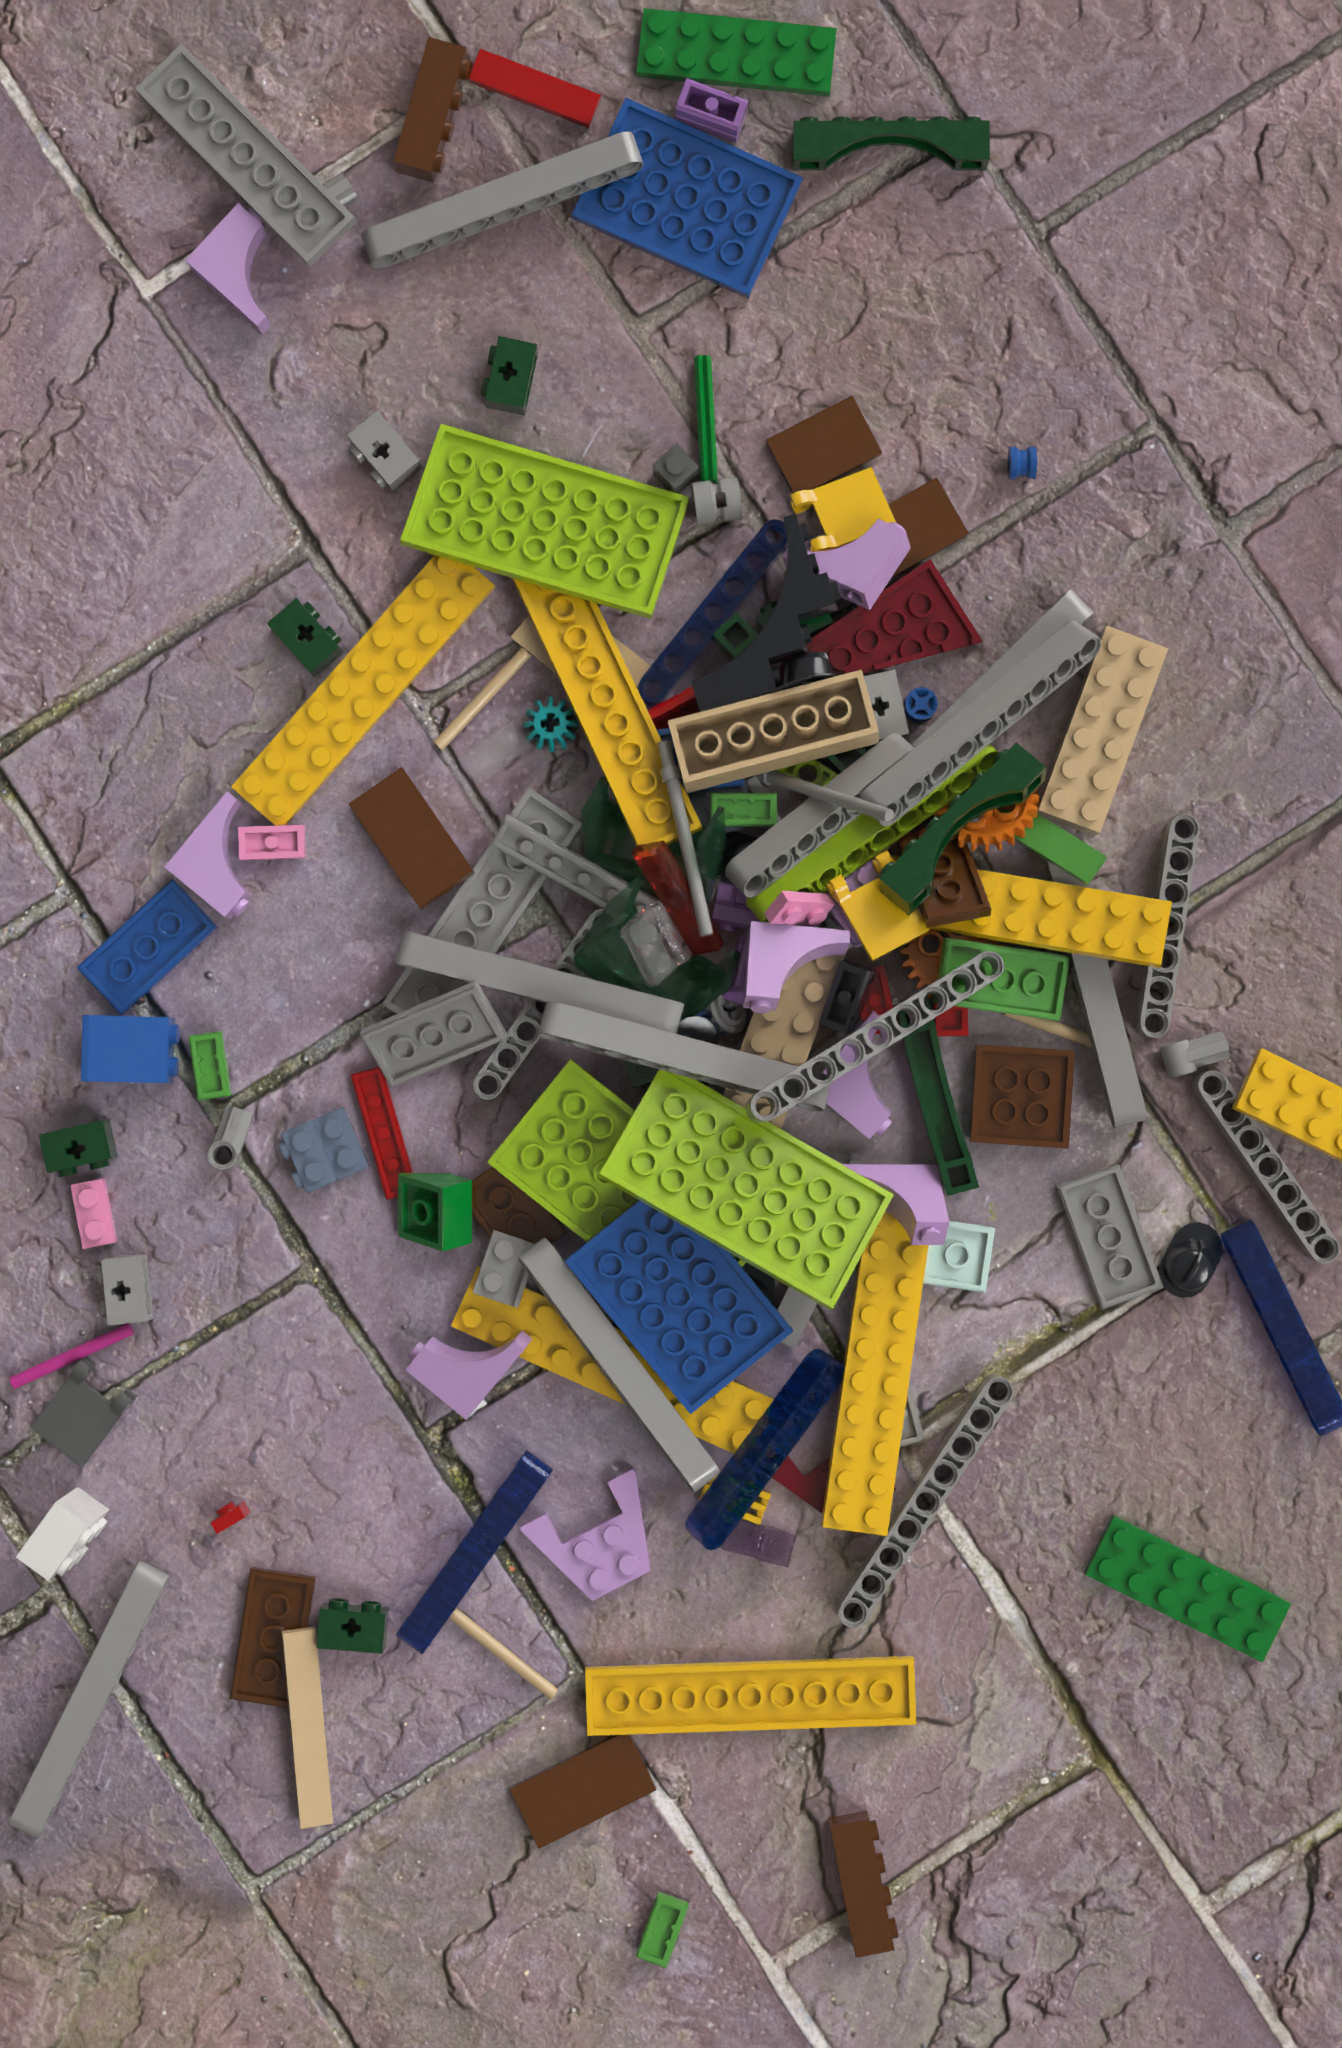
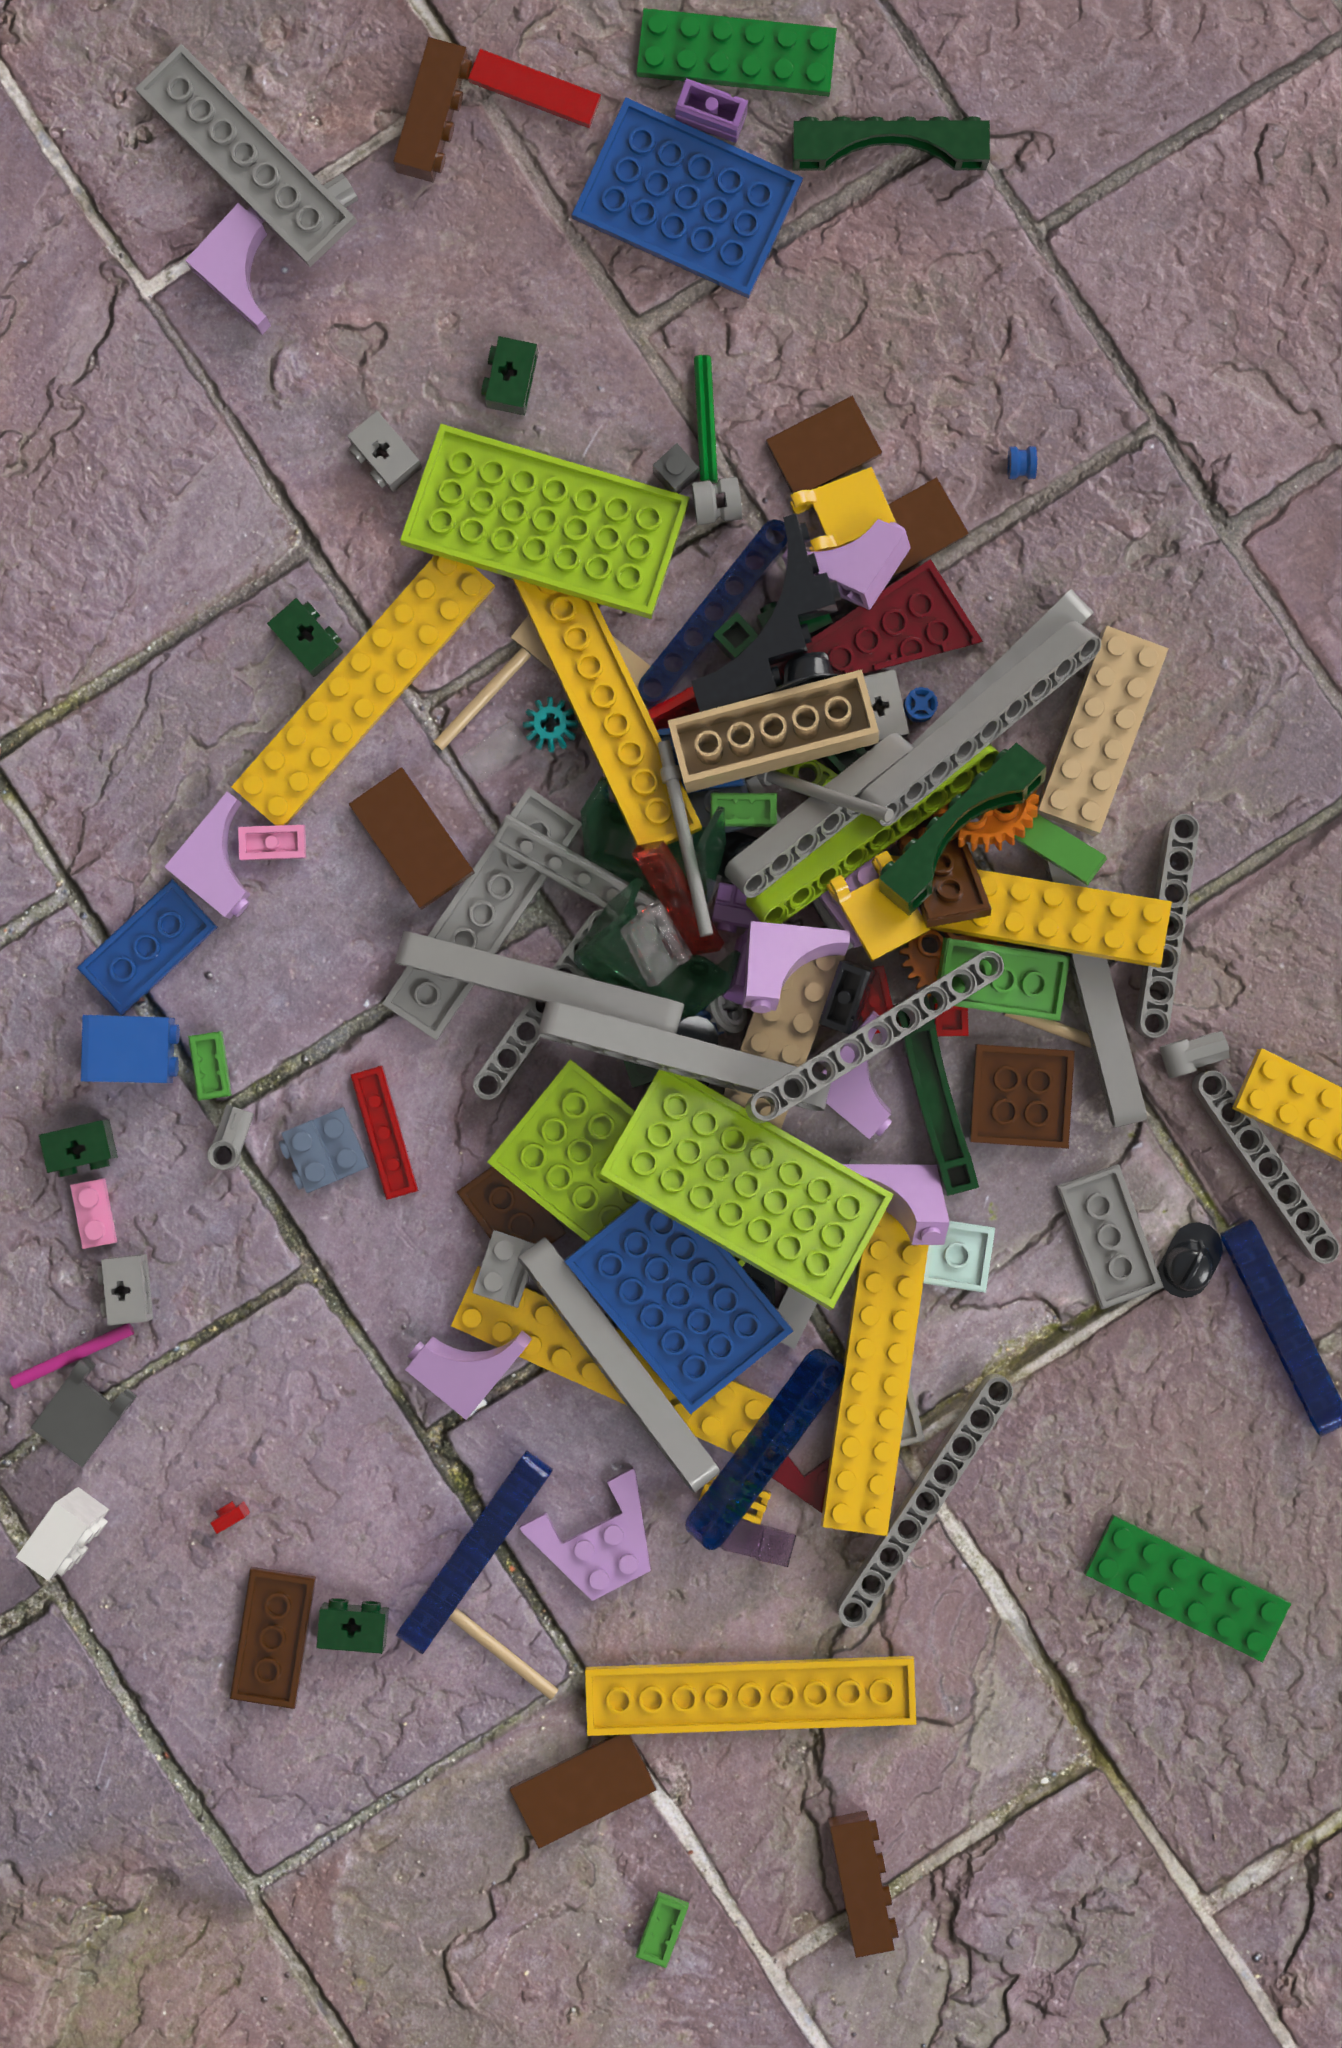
(89, 1700): light grey beam -> none
(307, 1727): tan tile -> none
(433, 1033): light grey tile -> none
(435, 1209): green slope -> none
(502, 200): light grey beam -> none
(799, 908): bright pink plate -> none

